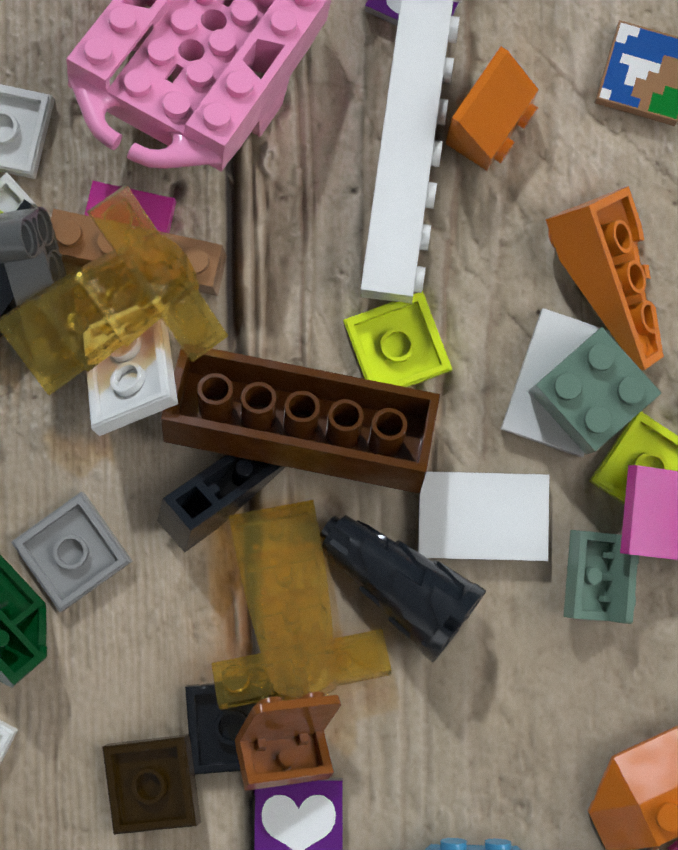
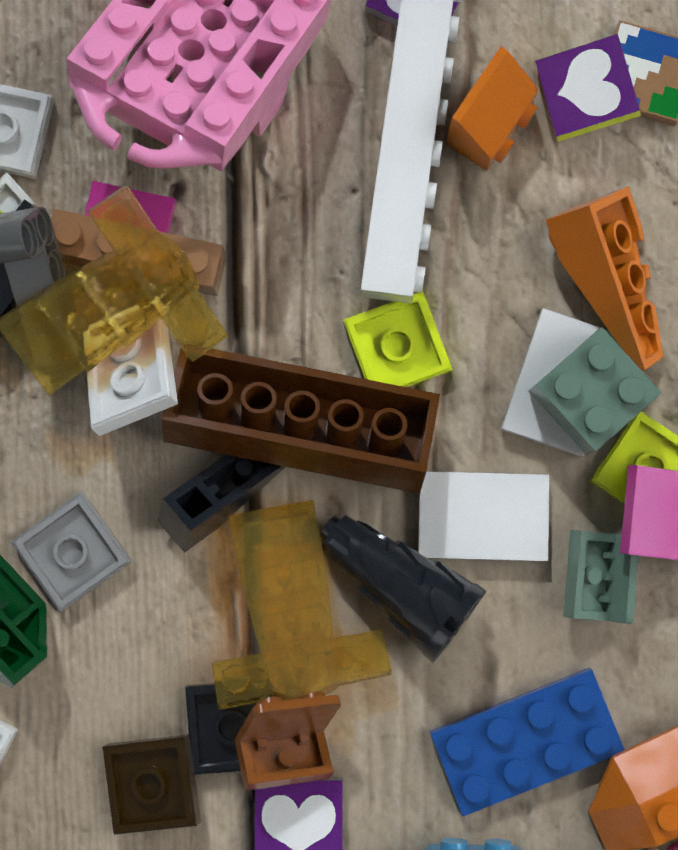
(527, 741): none -> blue plate
(588, 88): none -> tile

